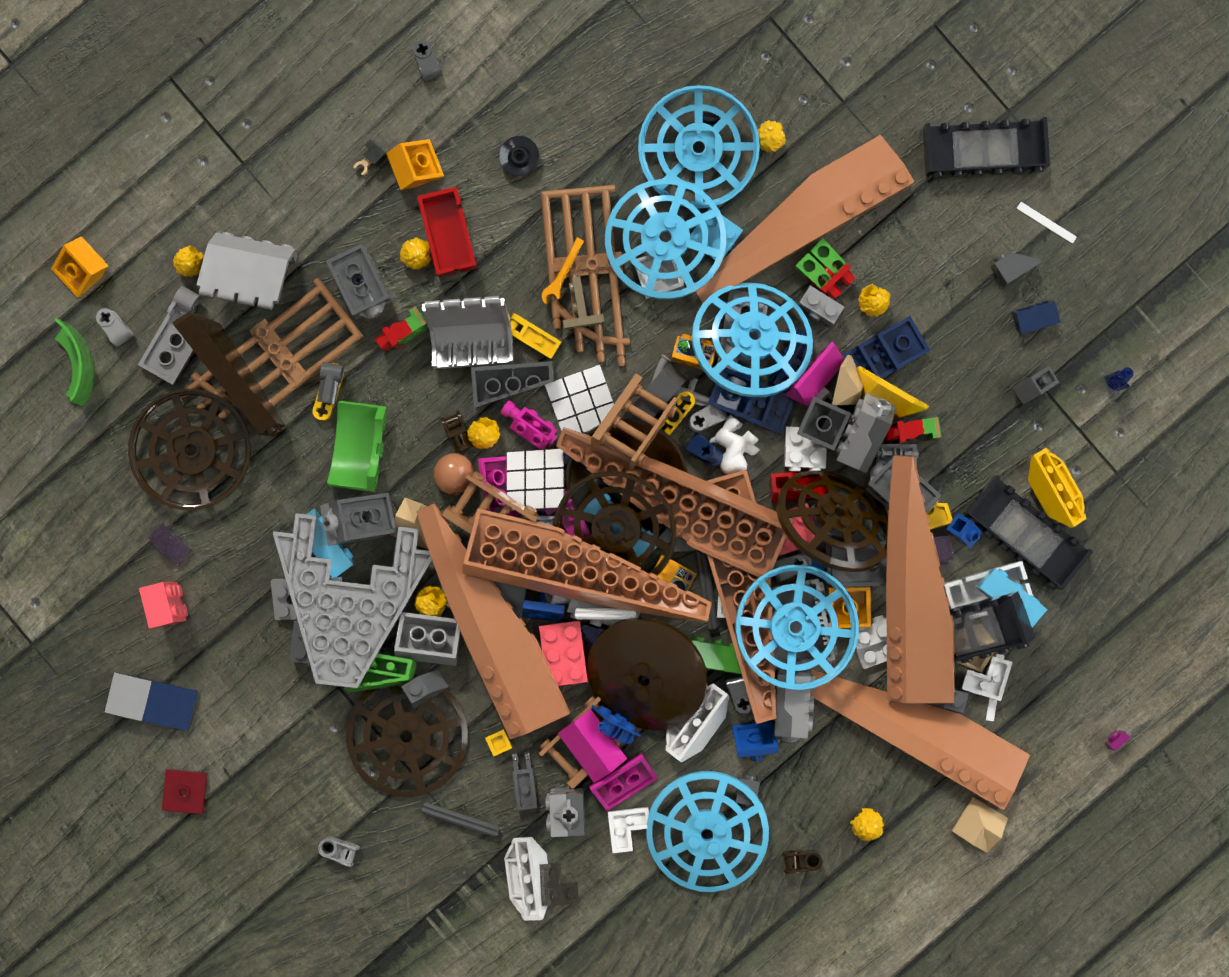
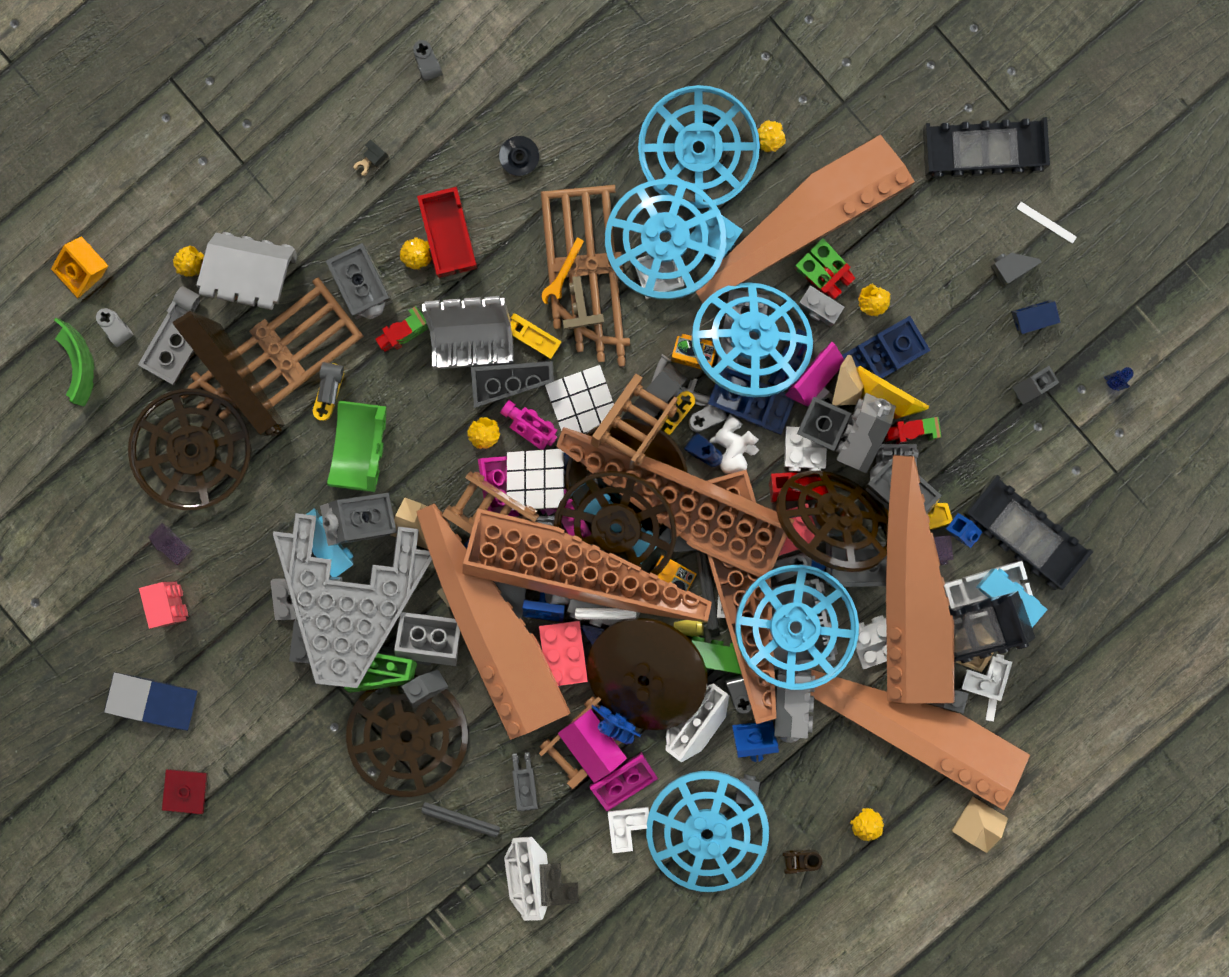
(340, 850): light grey piece -> none
(414, 164): light orange slope -> none
(430, 601): yellow piece -> none
(451, 472): nougat piece -> none
(456, 430): dark brown connector -> none
(498, 742): yellow plate -> none
(566, 812): piece -> none
(690, 628): none -> light yellow cone
(862, 602): light orange slope -> none
(1056, 489): yellow wedge -> none
(1116, 739): magenta plate -> none

